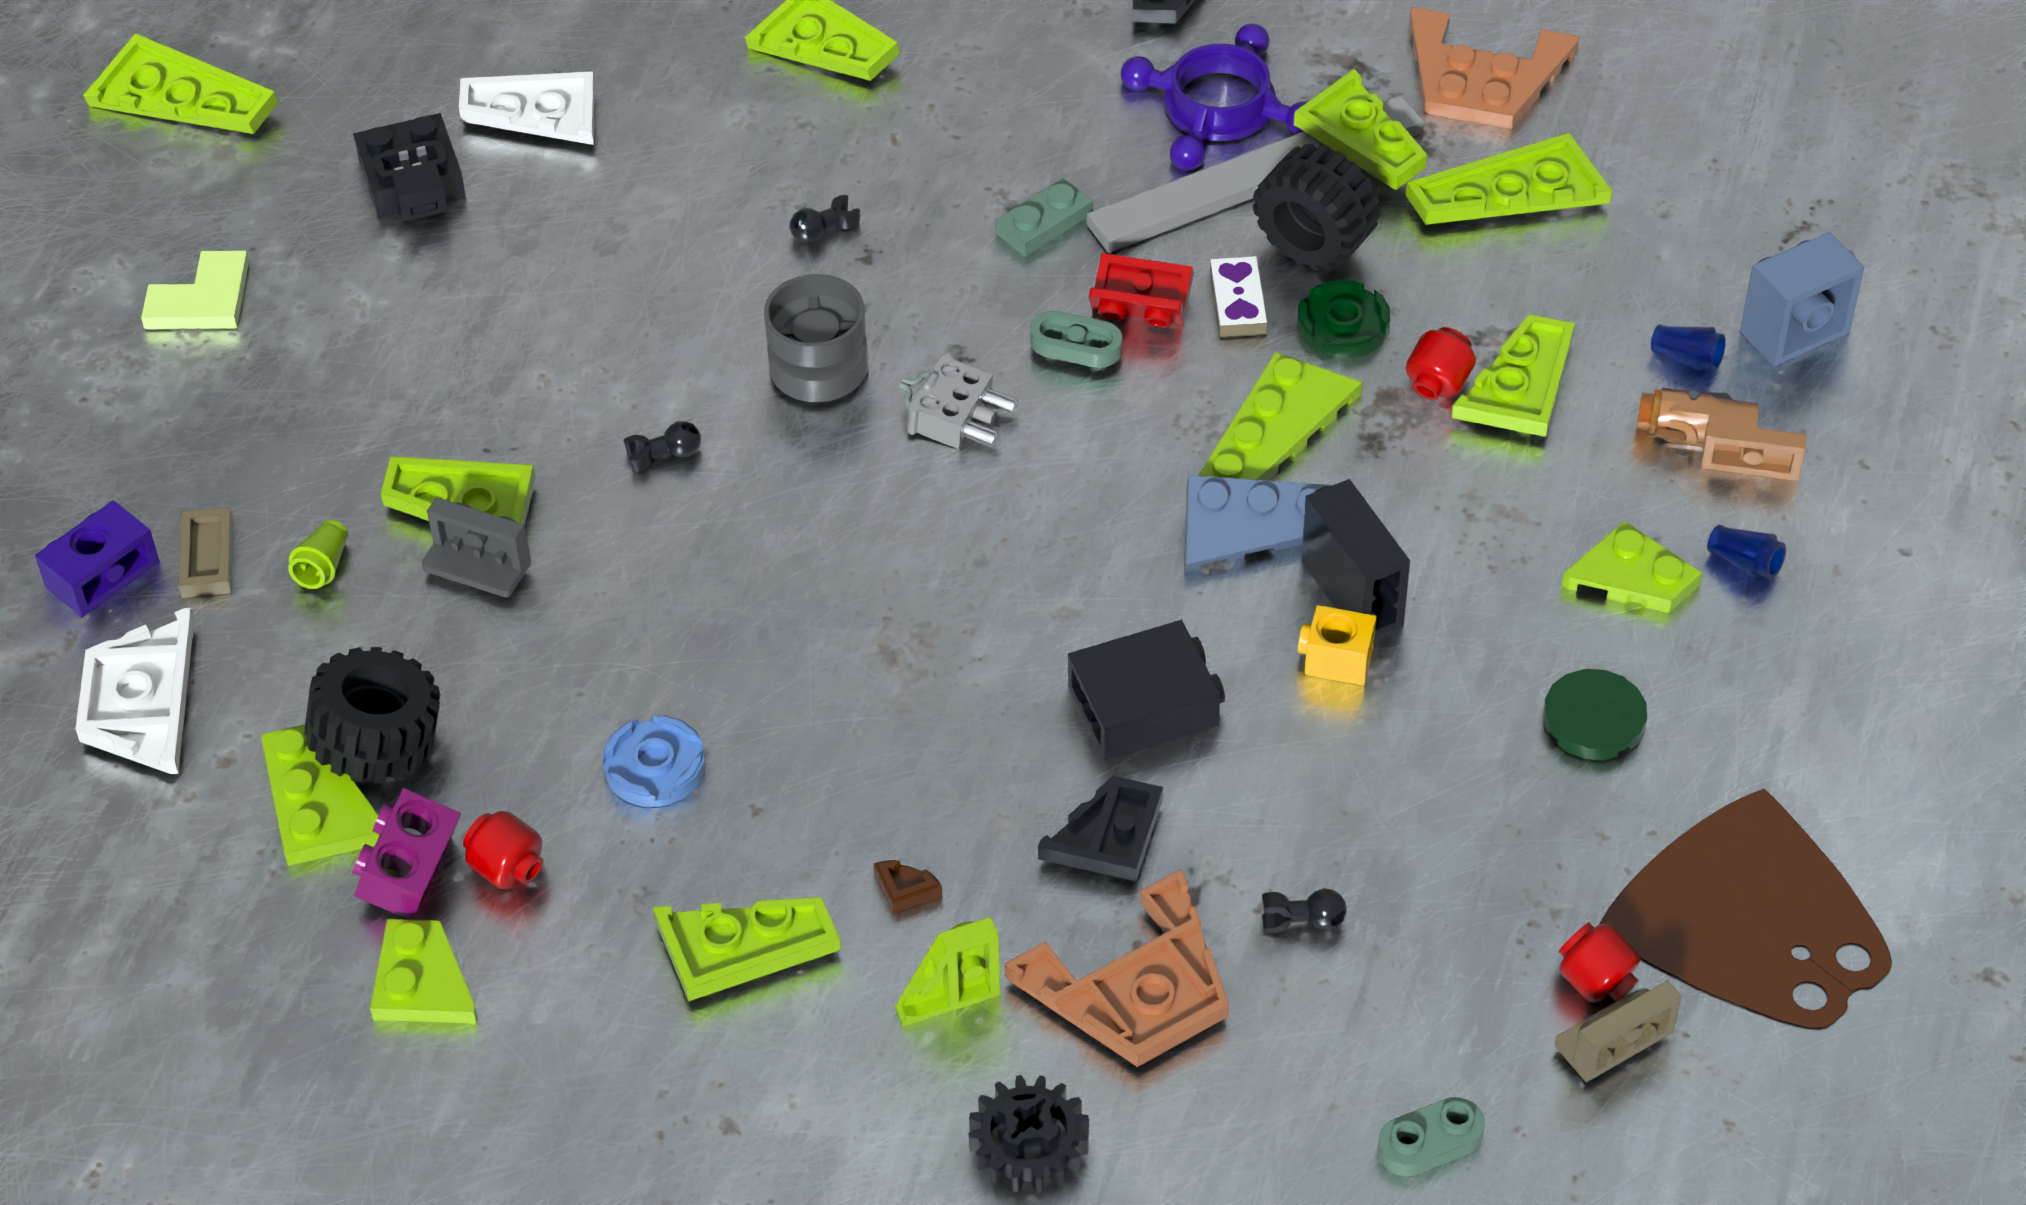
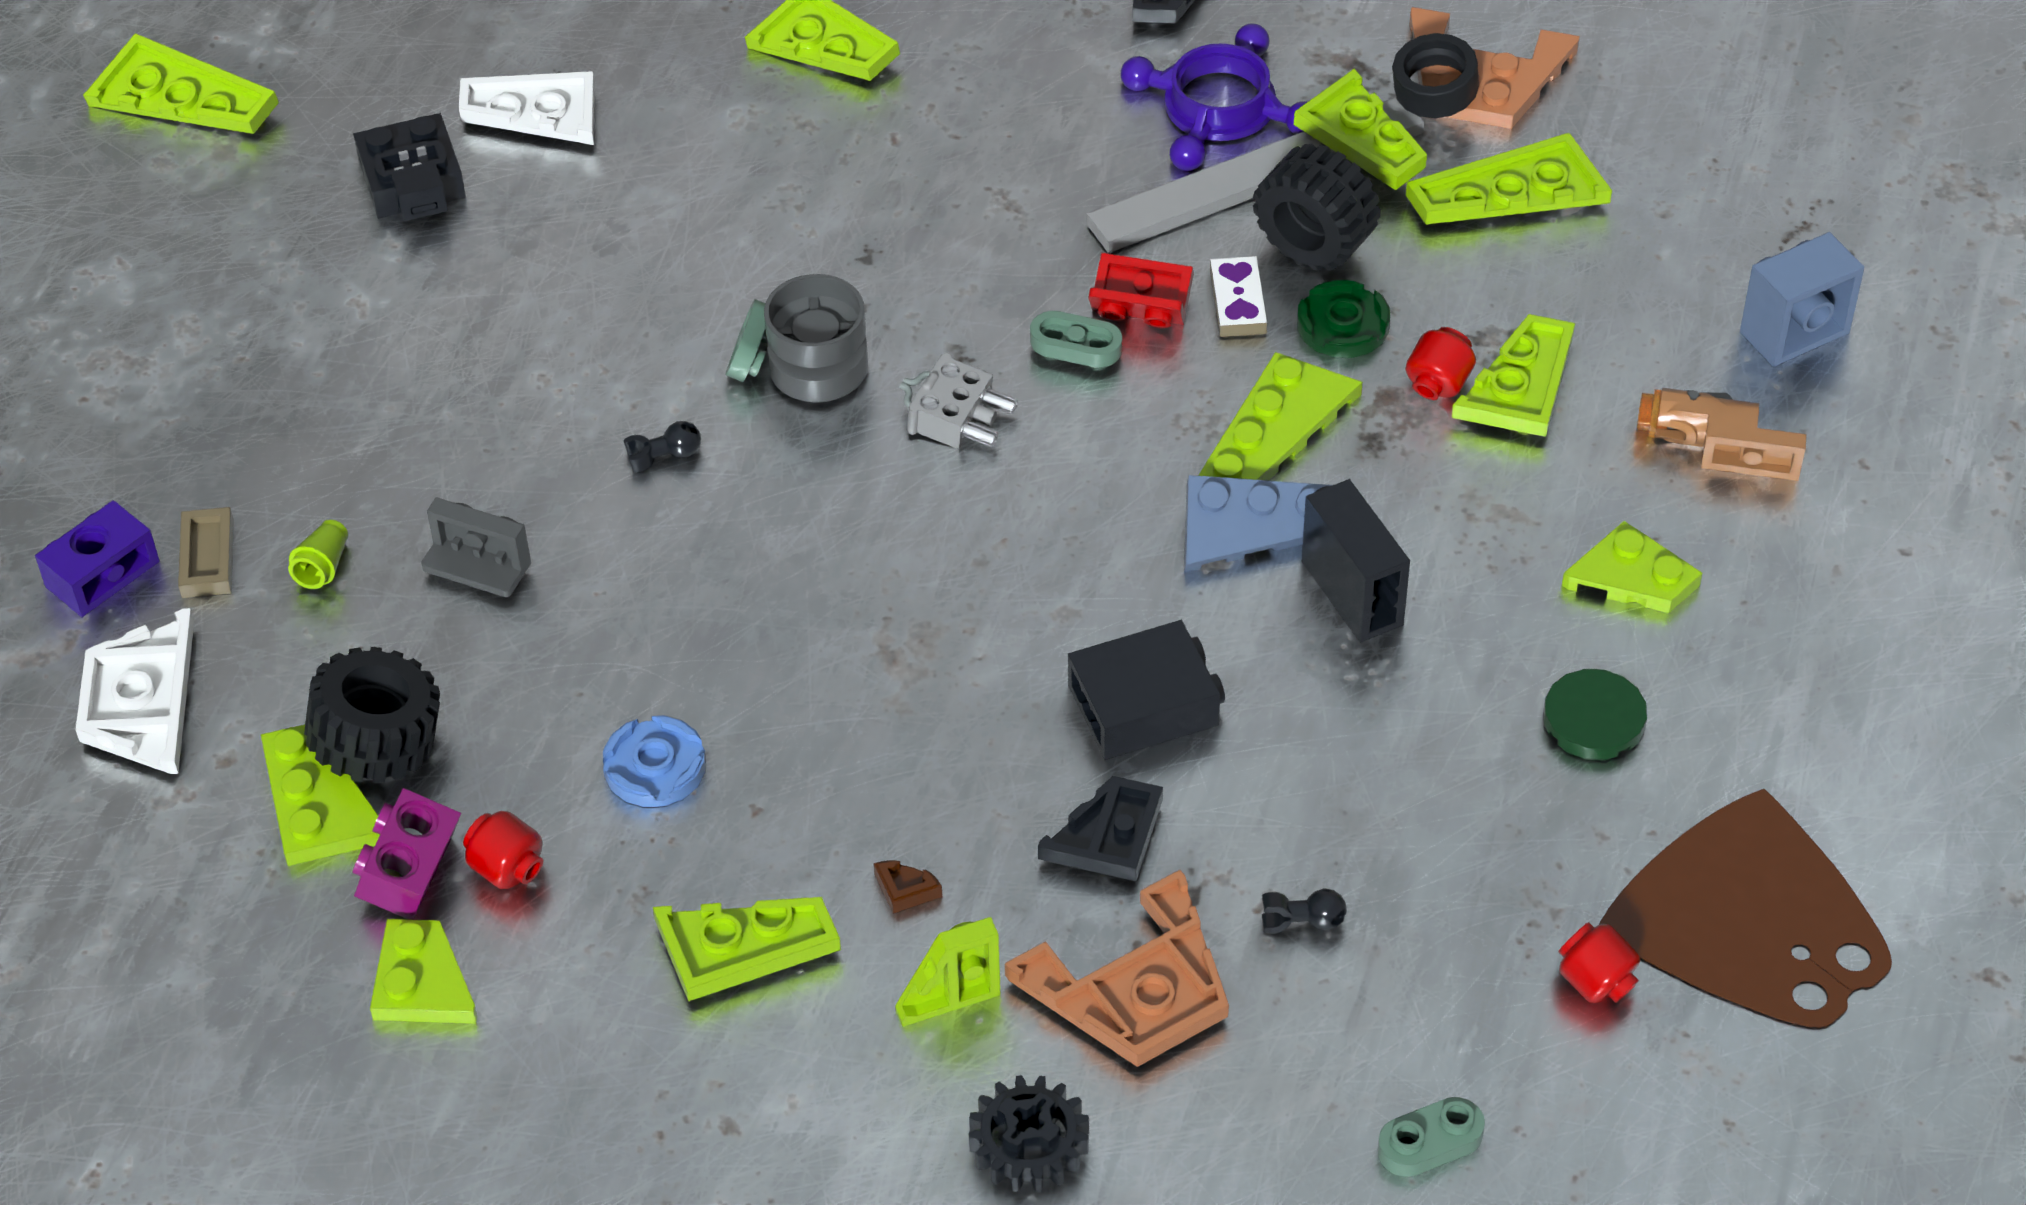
(207, 303): yellowish green tile -> none
(485, 486): lime wing -> none
(746, 354): none -> sand green plate
(810, 224): black arm -> none
(1043, 217): sand green plate -> none
(1338, 645): yellow brick -> none
(1431, 51): none -> black tyre
(1620, 1030): dark tan bracket -> none
(1691, 346): clear blue cone -> none
(1750, 551): clear blue cone -> none

